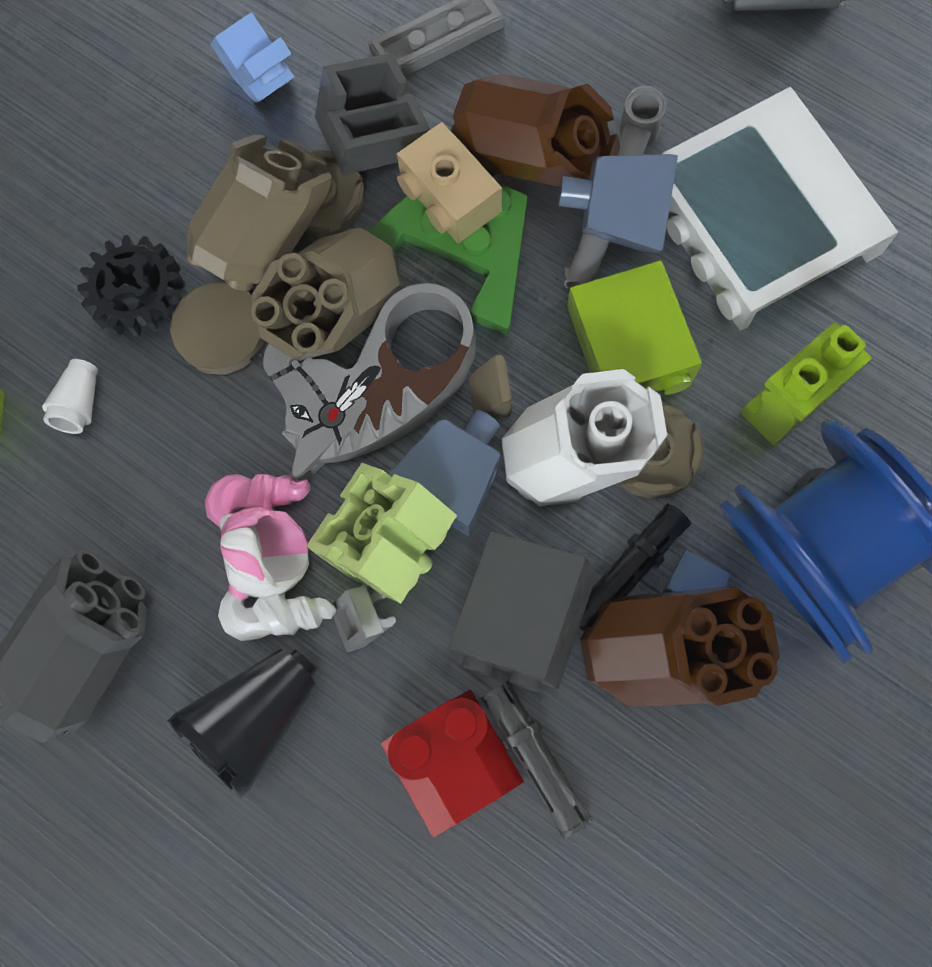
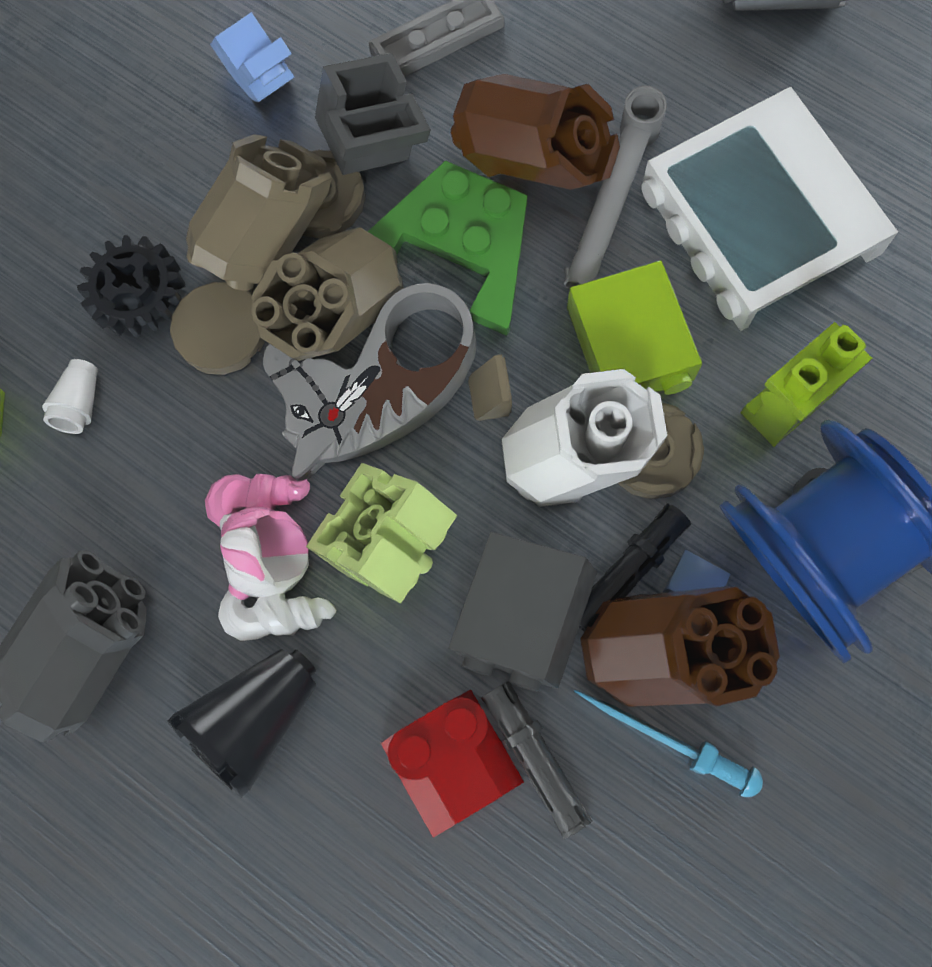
(358, 619): light grey tile -> none
(449, 183): tan brick -> none
(456, 466): sand blue torso -> none
(625, 199): sand blue torso -> none
(705, 758): none -> medium azure sword

